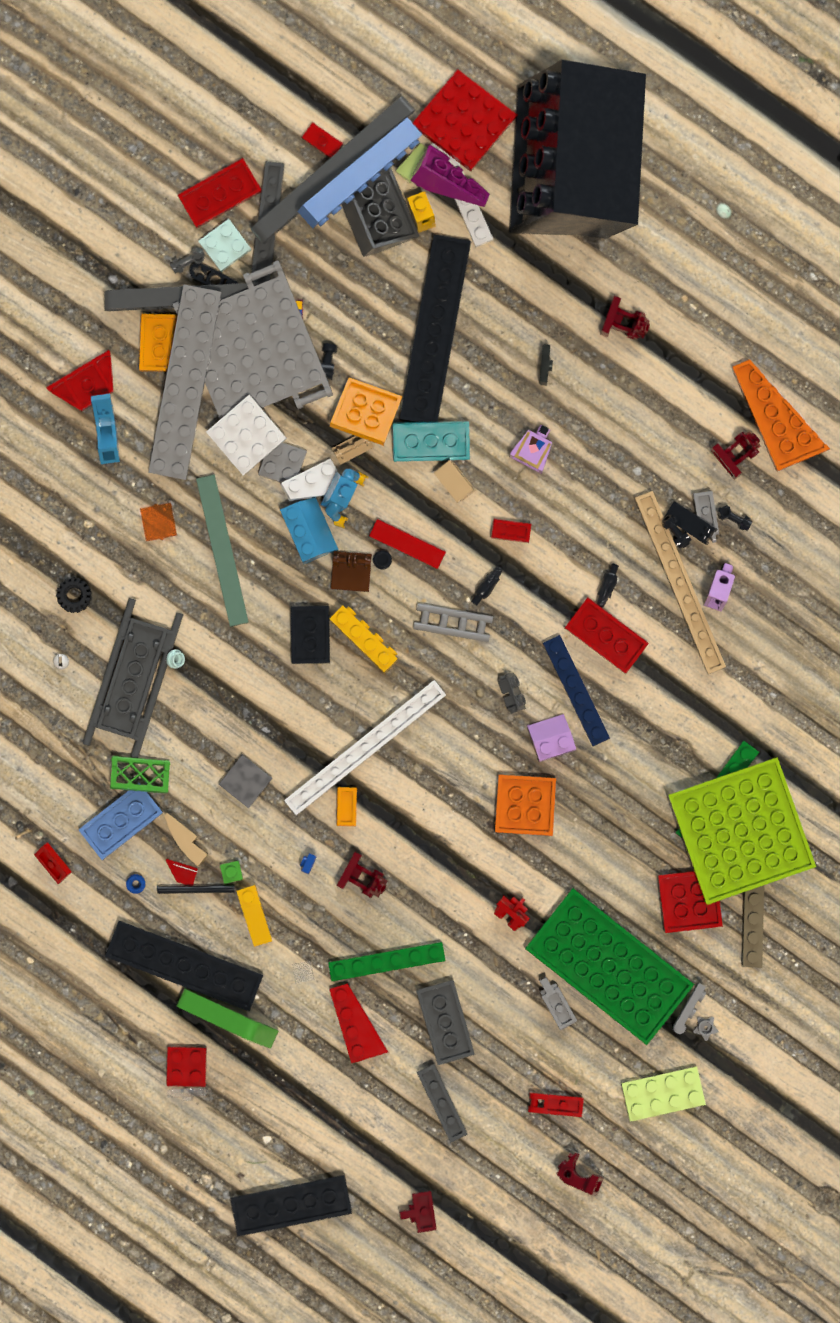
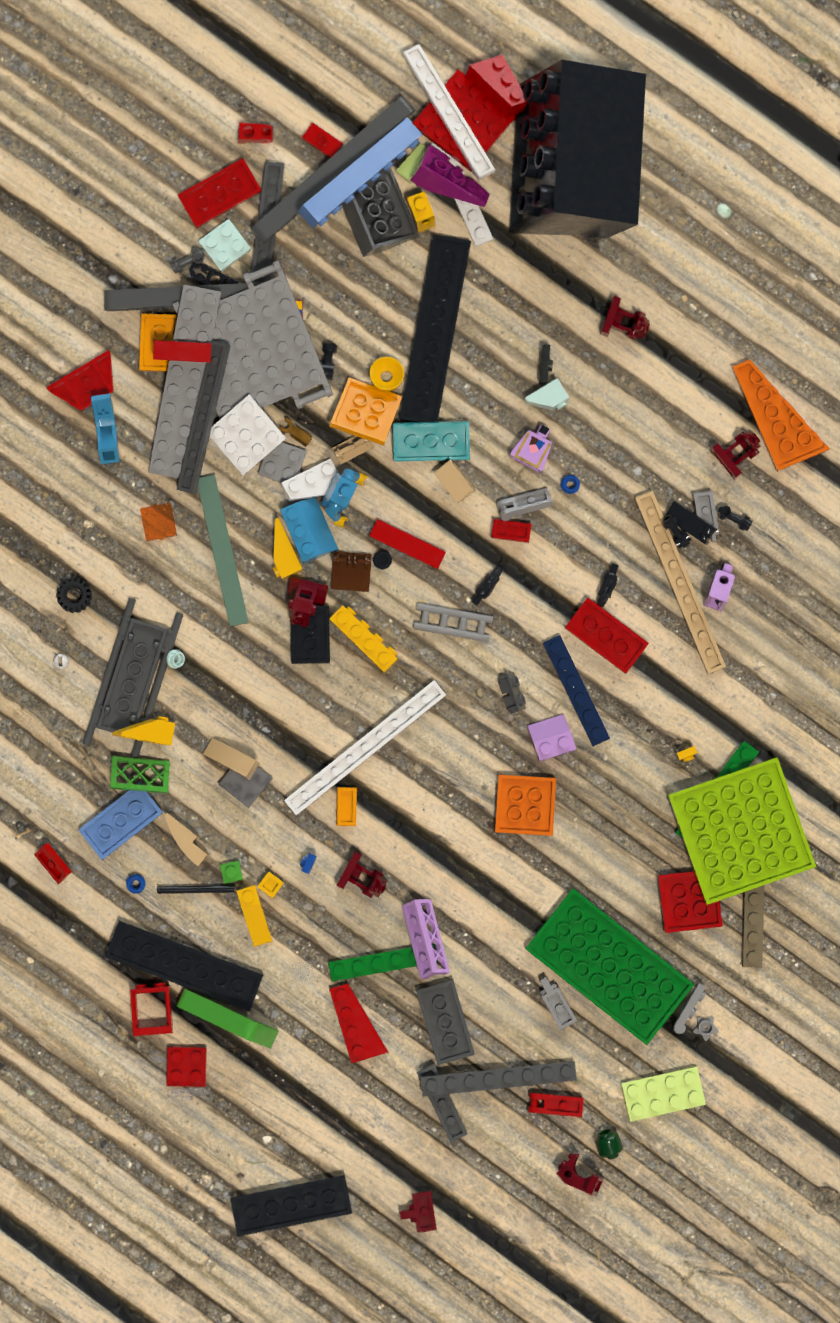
(140, 989): none -> red window
(150, 731): none -> yellow slope
(182, 351): none -> red tile
(182, 873): red sticker -> none
(203, 418): none -> dark grey plate
(231, 758): none -> tan slope
(255, 133): none -> red leg
(270, 885): none -> yellow plate
(284, 556): none -> yellow slope
(297, 433): none -> pearl gold bar
(305, 594): none -> dark red tile
(390, 365): none -> yellow piece
(421, 938): none -> lavender fence
(448, 112): none -> white tile
(498, 84): none -> wedge
(498, 1078): none -> dark grey plate
(514, 909): red hips -> none
(524, 504): none -> light grey plate
(549, 396): none -> light aqua slope
(570, 478): none -> blue plate
(608, 1144): none -> dark green head
(687, 754): none -> yellow plate

